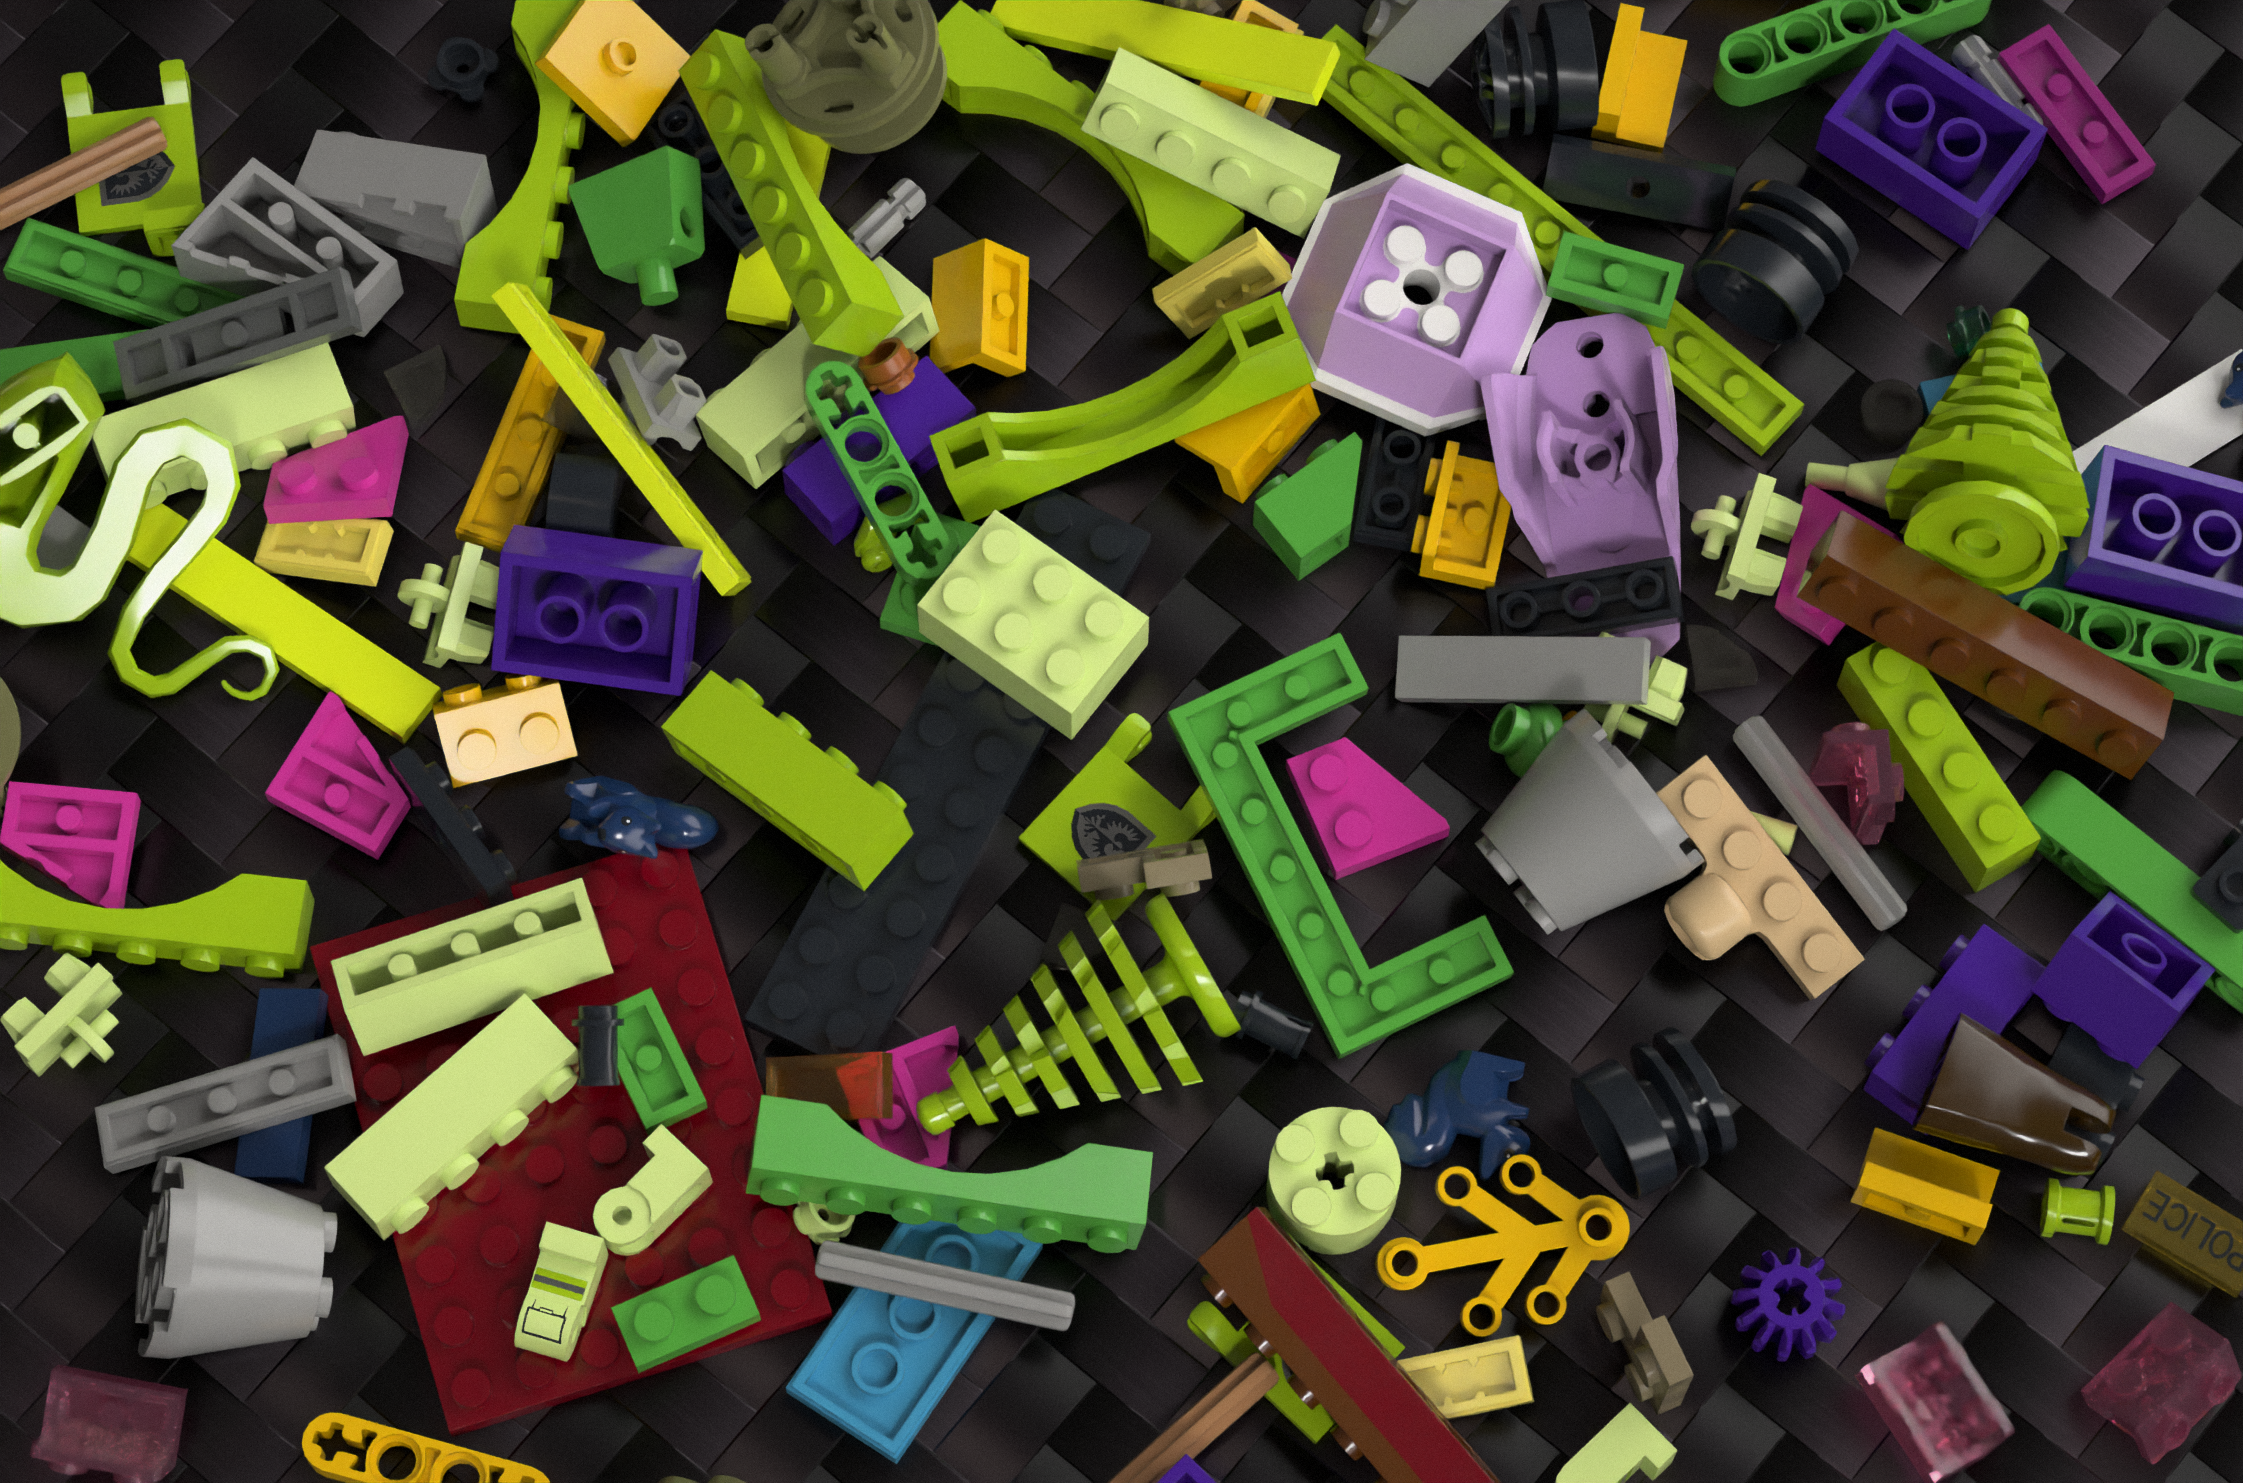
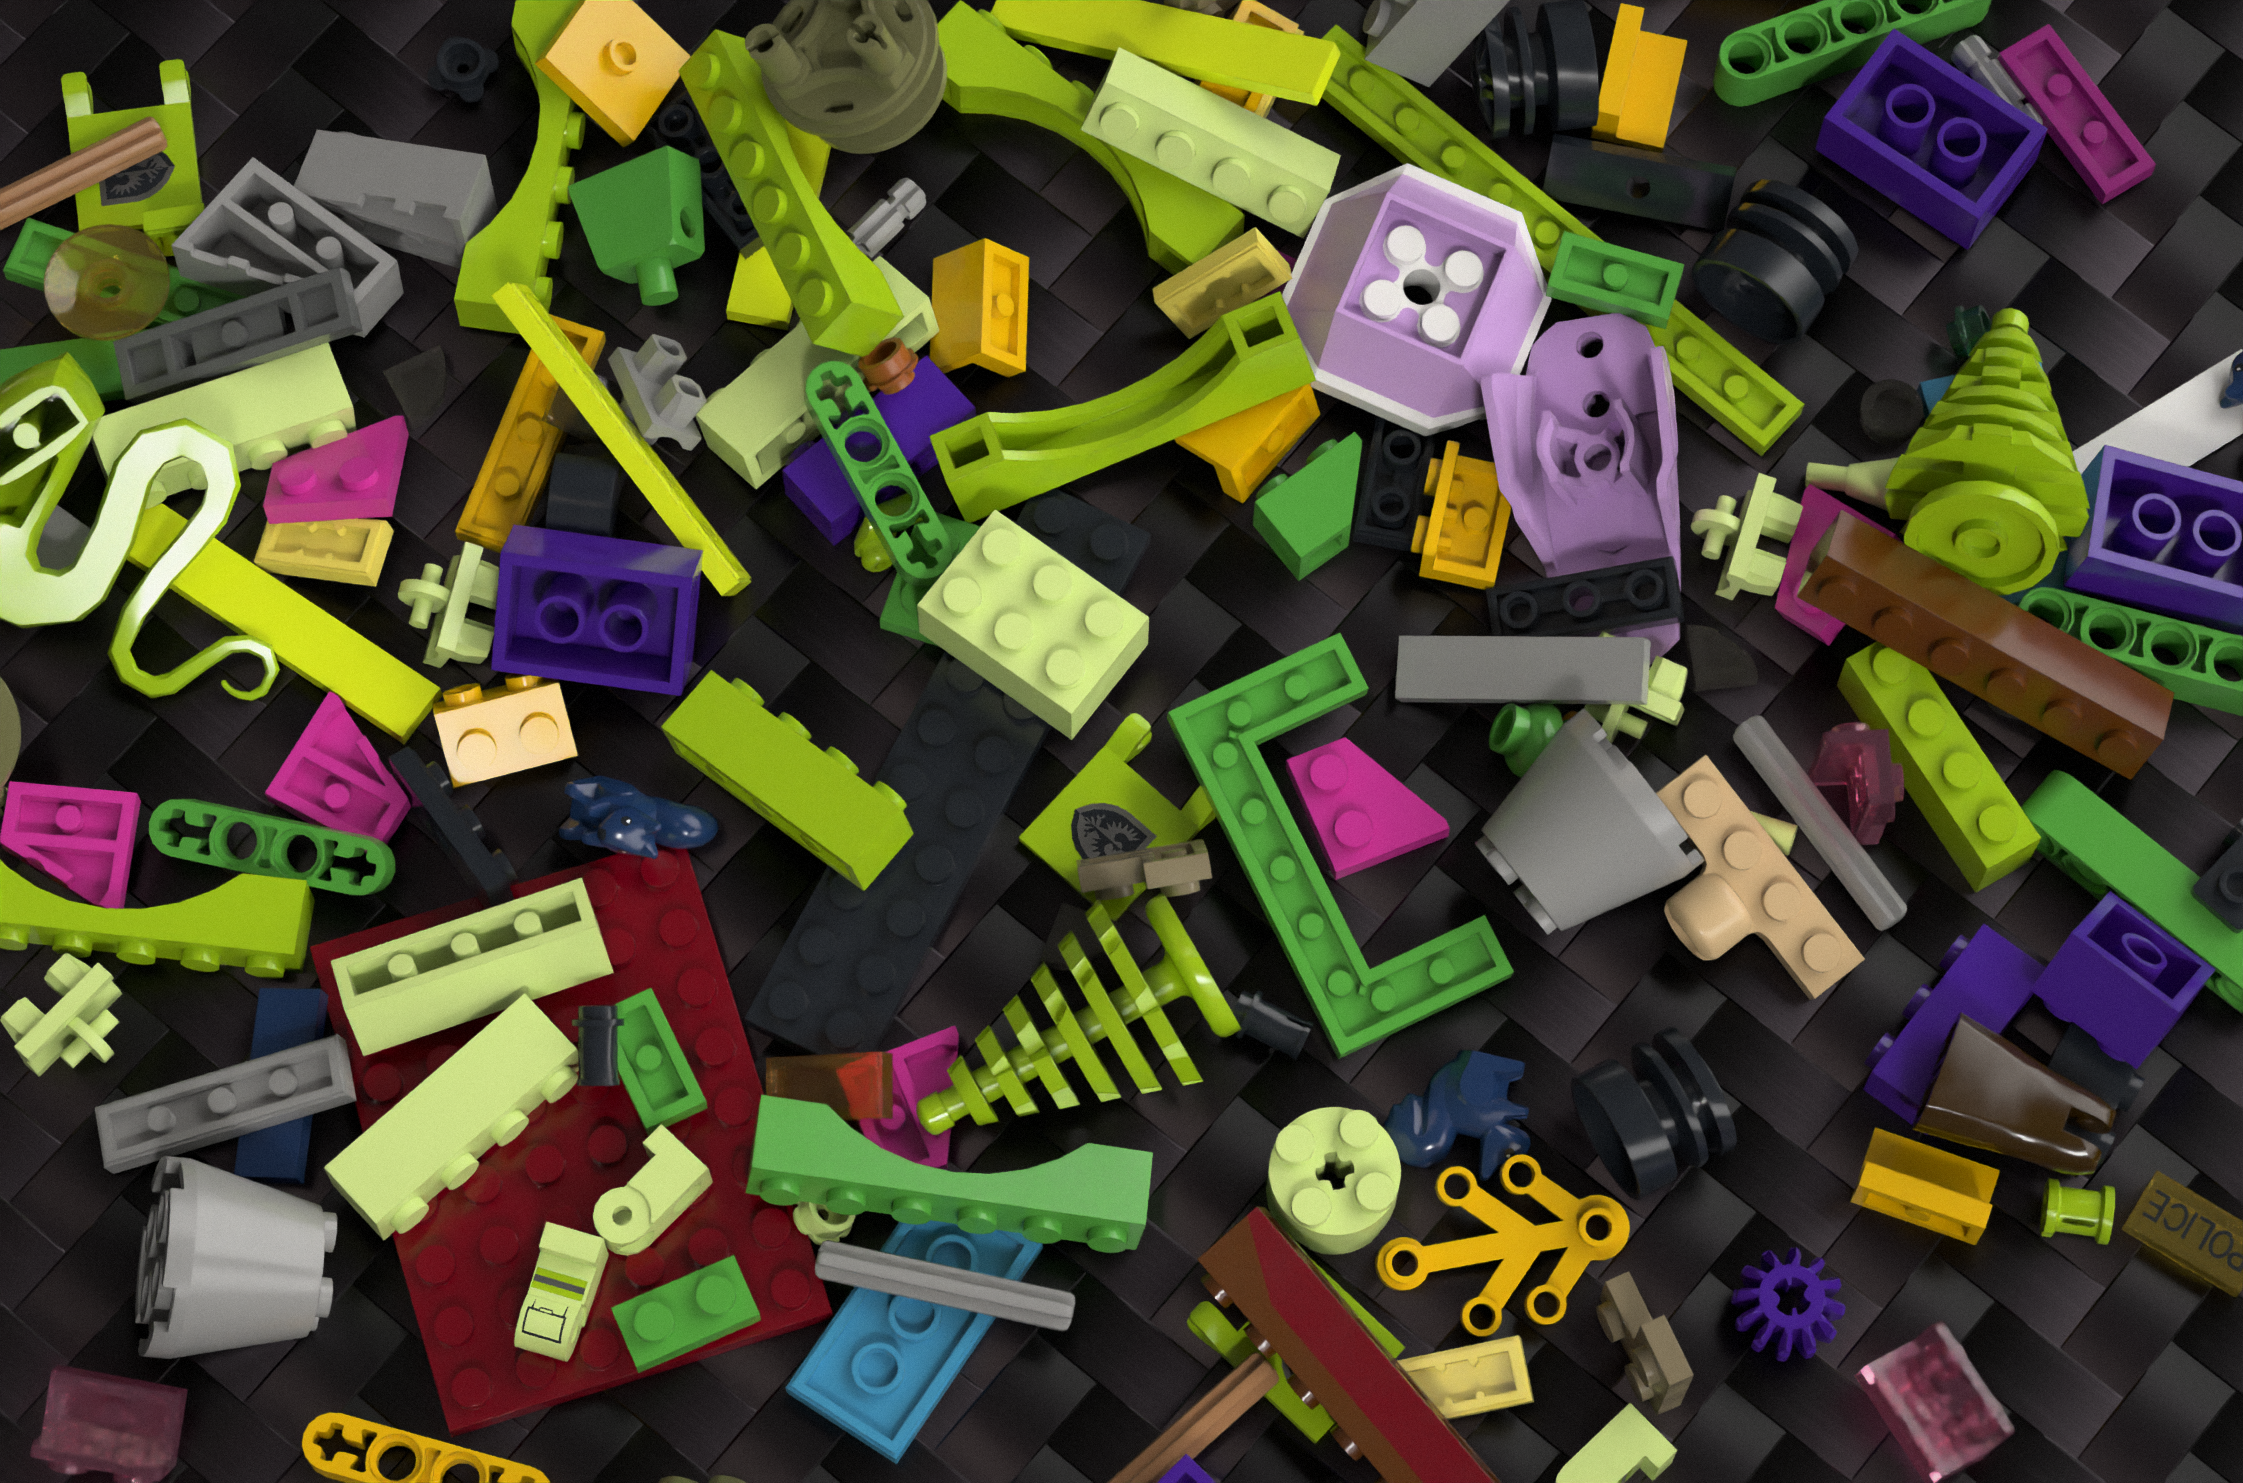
(100, 259): none -> clear yellow dish
(272, 844): none -> bright green beam
(2164, 1381): clear pink bracket -> none

